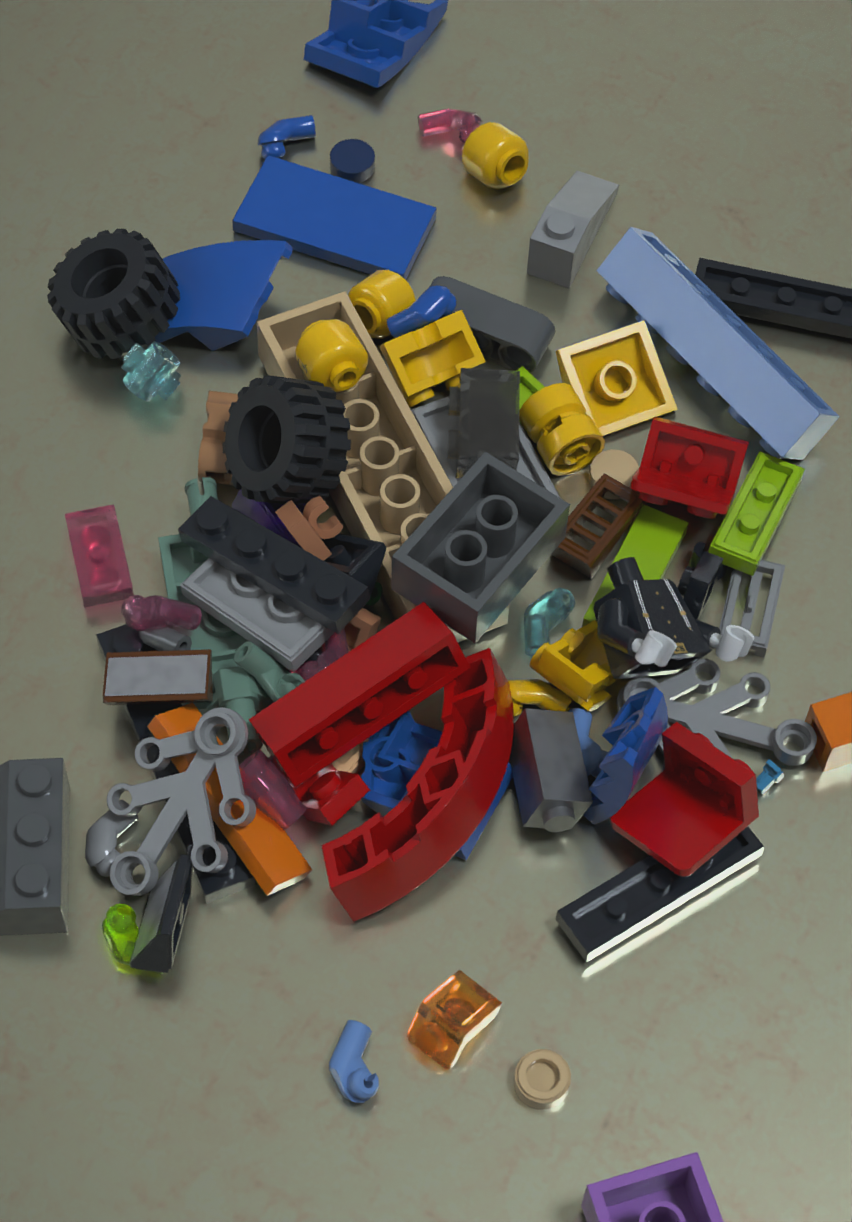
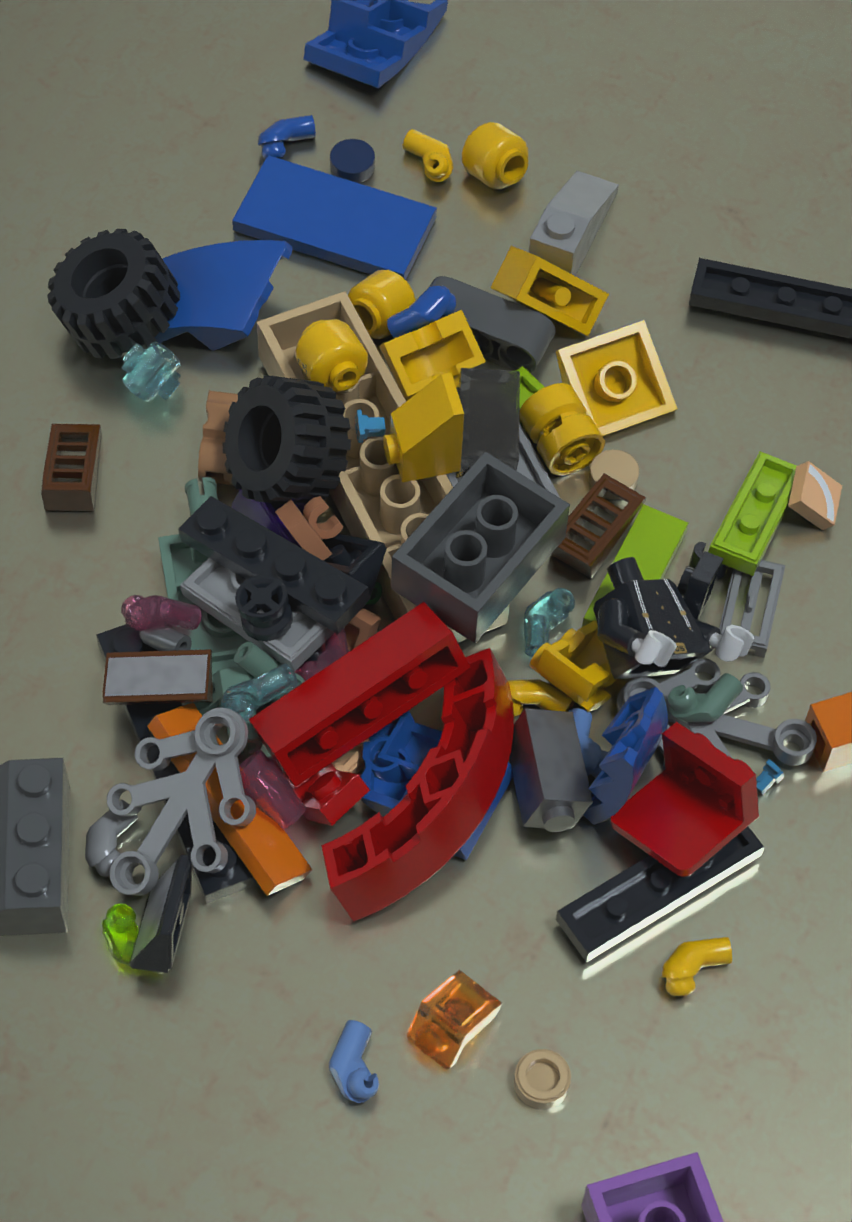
(71, 495): none -> reddish brown slope
(99, 555): clear pink plate -> none
(258, 691): none -> clear light blue arm
(269, 596): none -> black wheel
(368, 426): none -> dark azure piece
(427, 432): none -> yellow slope
(434, 153): none -> yellow arm
(447, 121): clear pink arm -> none
(549, 290): none -> yellow slope
(689, 468): red bracket -> none
(689, 959): none -> yellow arm
(704, 707): none -> sand green arm
(717, 345): medium blue brick -> none
(815, 495): none -> light nougat tile

